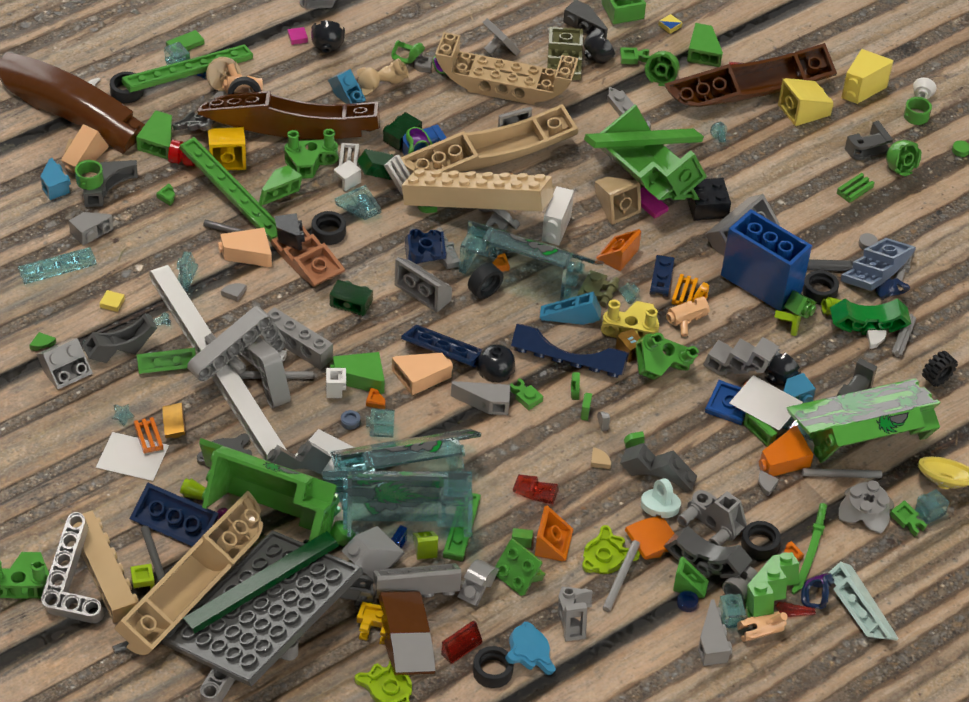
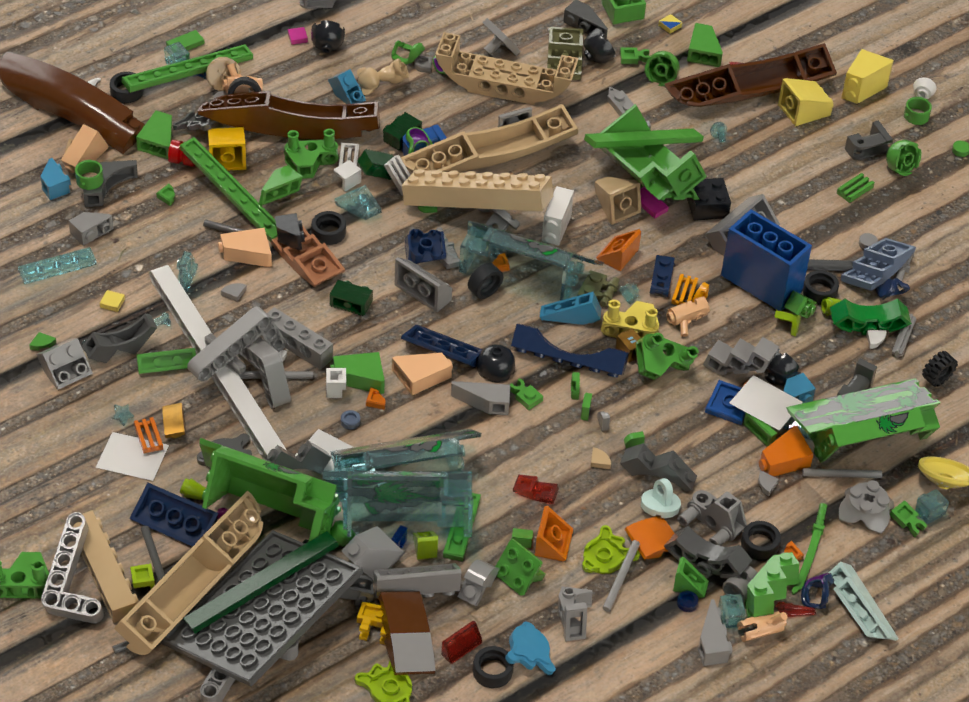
(381, 423): clear light blue brick -> none

